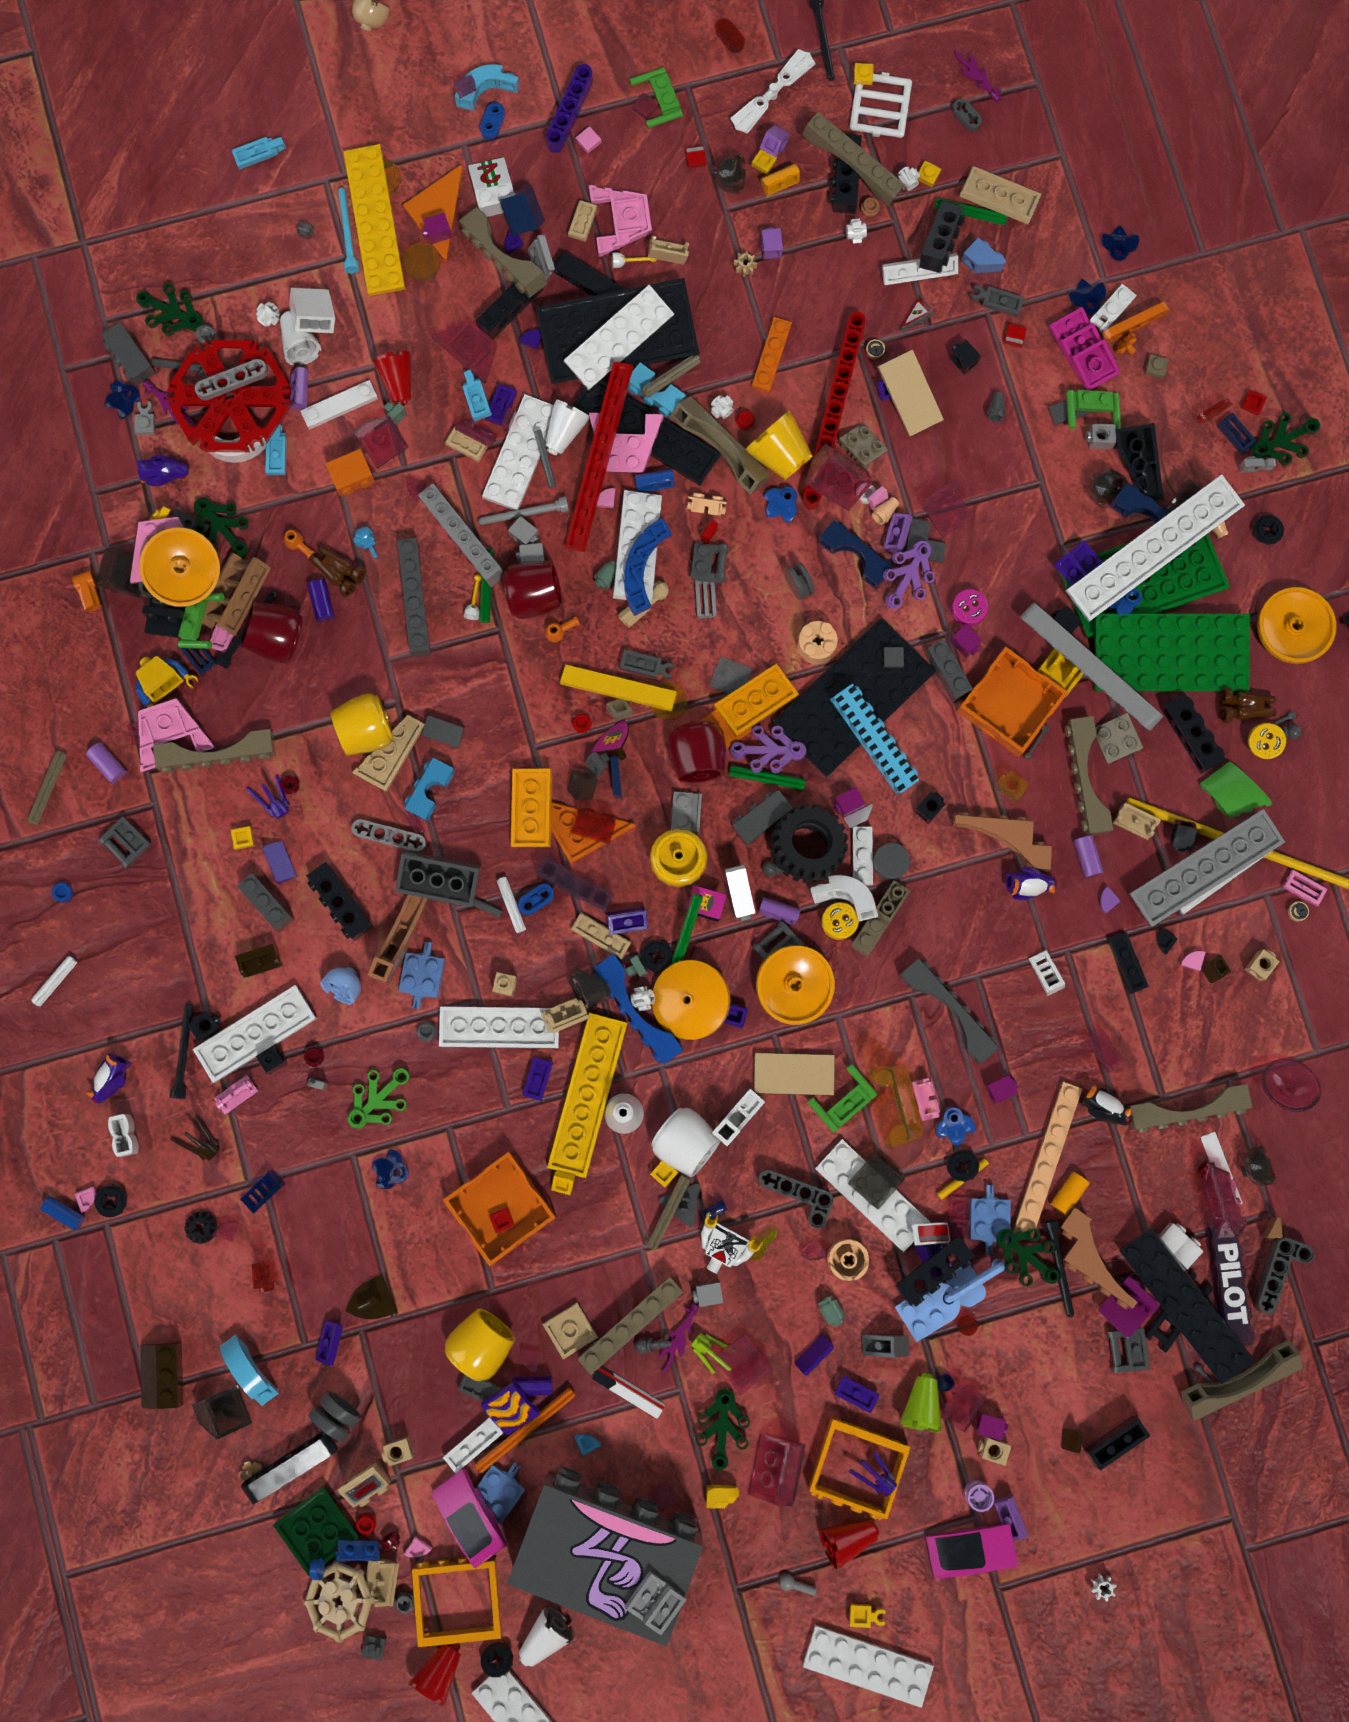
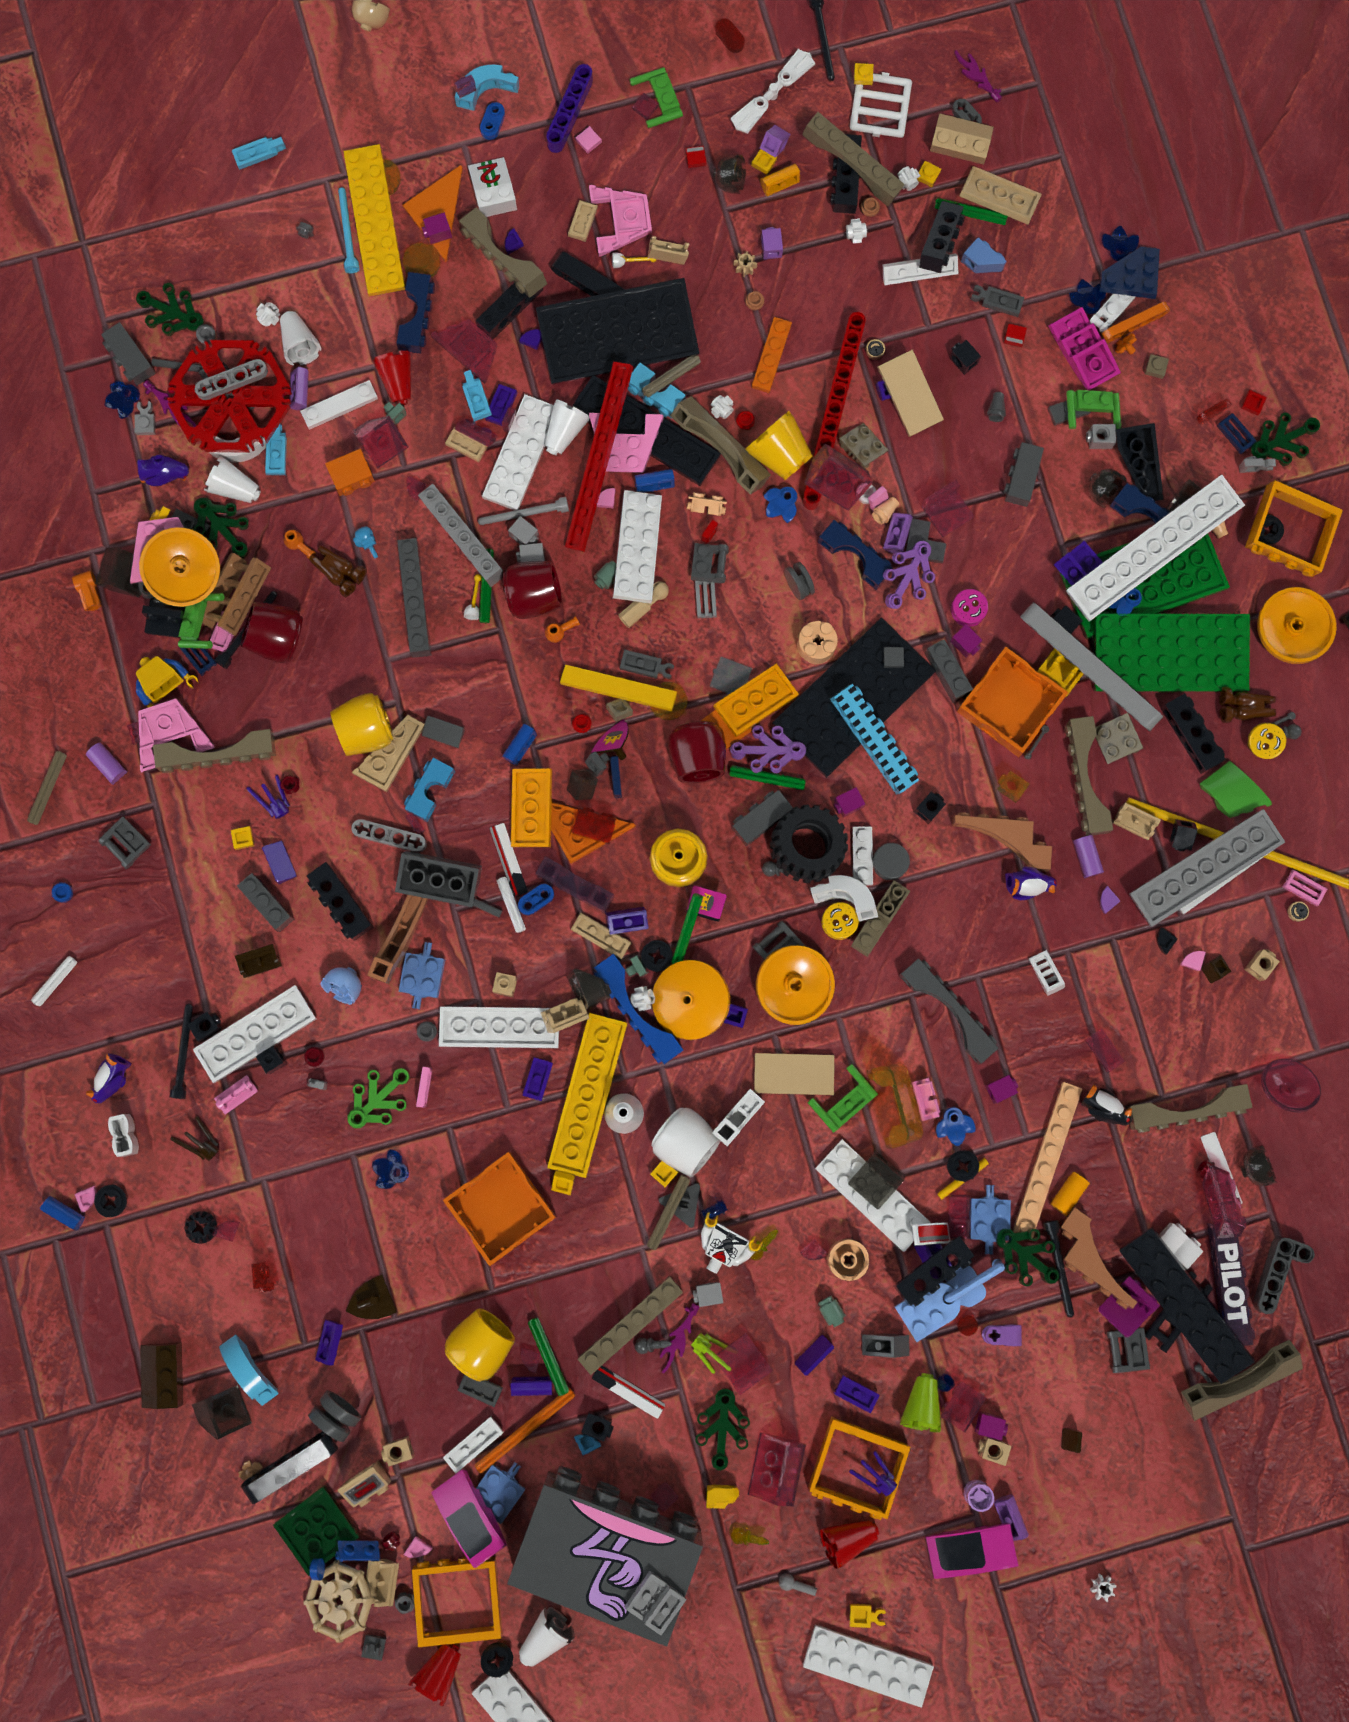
(231, 483): none -> white cone
(267, 1179): clear blue slope -> none
(312, 310): white brick -> none
(321, 600): dark purple brick -> none
(366, 1523): red plate -> none
(411, 335): none -> dark blue arch
(424, 1087): none -> bright pink tile
(501, 1220): red tile -> none
(508, 859): none -> sticker
(510, 1408): slope -> none
(520, 744): none -> blue brick
(522, 210): dark blue slope -> none
(541, 256): light grey plate -> none
(545, 458): dark grey bar -> none
(548, 1357): none -> green axle
(570, 1330): tan tile -> none
(593, 1417): none -> black brick
(618, 337): white plate -> none
(636, 562): blue tile -> none
(686, 811): light grey plate -> none
(739, 893): slope -> none
(741, 1536): none -> clear neon green bar
(754, 300): none -> nougat plate
(779, 911): medium lavender brick -> none
(794, 1192): dark grey beam -> none
(858, 816): white sticker -> none
(918, 313): piece -> none
(961, 139): none -> tan slope
(1005, 1335): none -> medium lavender piece
(1023, 474): none -> dark grey brick
(1116, 1442): black brick -> none
(1128, 963): black tile -> none
(1133, 274): none -> dark blue plate
(1273, 1229): medium nougat slope -> none
(1306, 502): none -> light orange window

